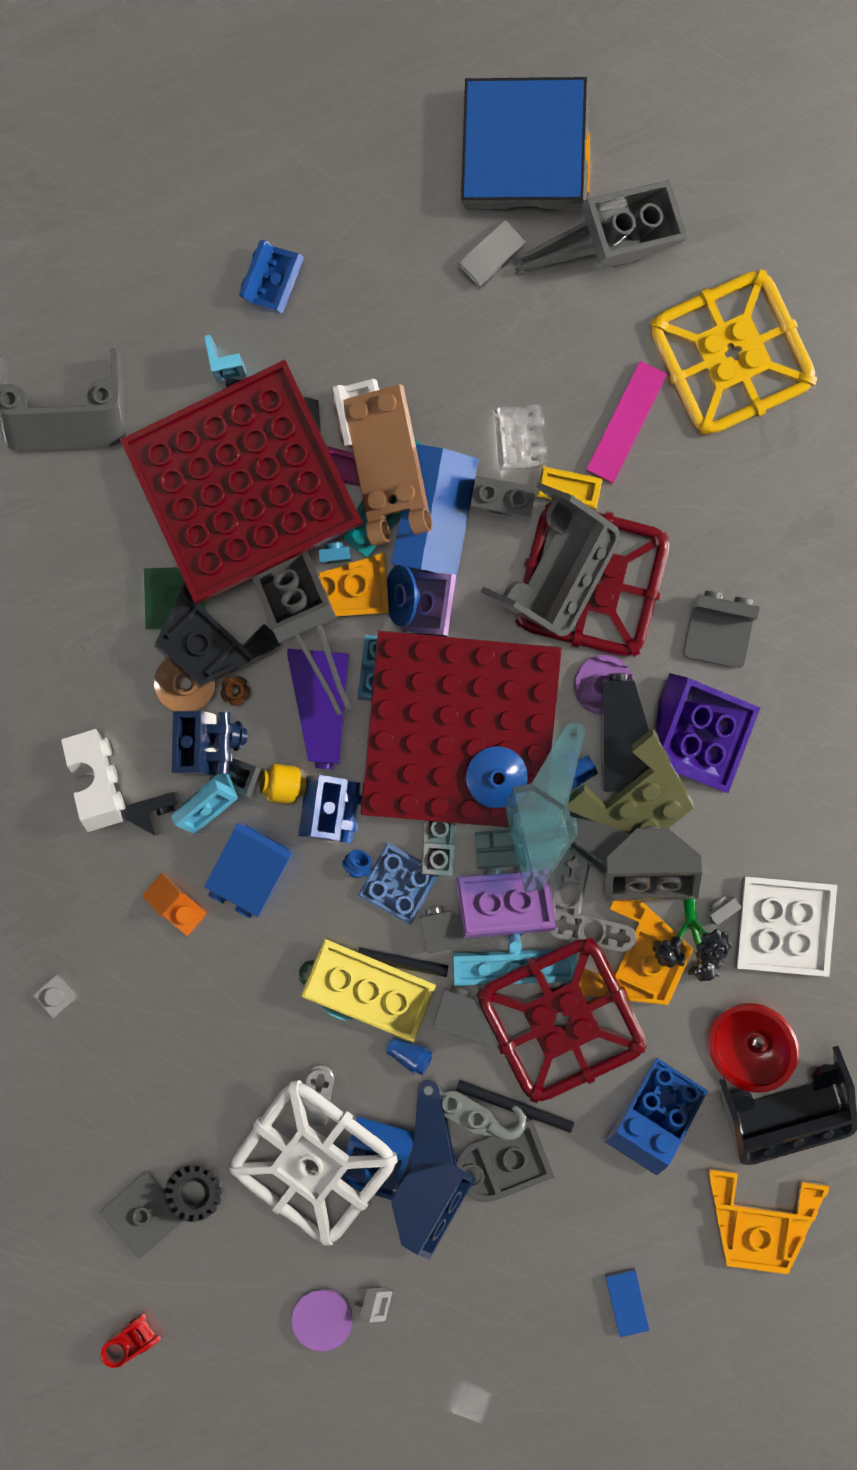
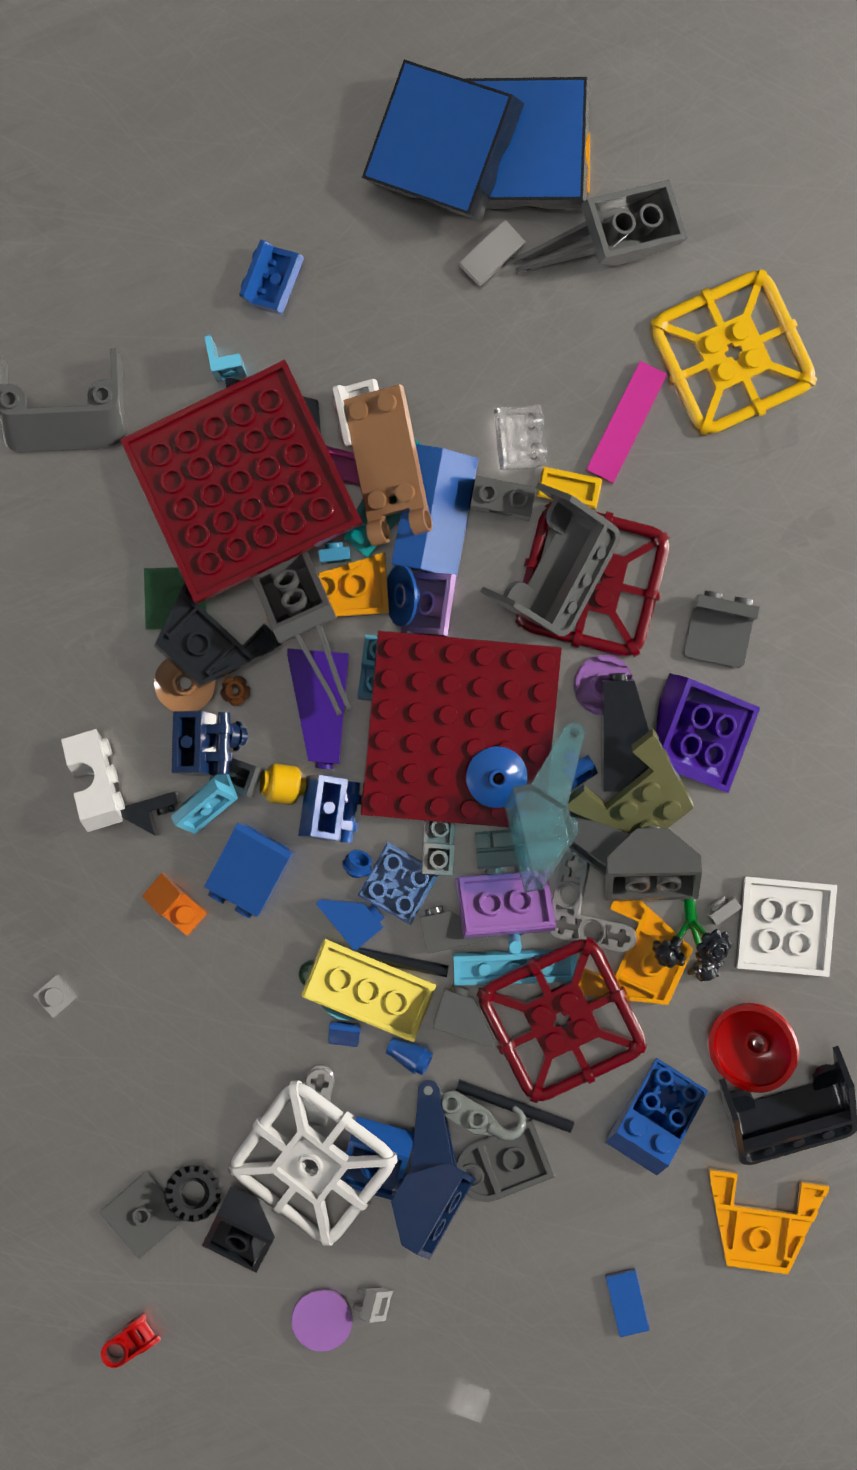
(240, 1230): none -> black slope
(344, 1033): none -> blue slope
(352, 919): none -> blue slope
(442, 139): none -> blue tile

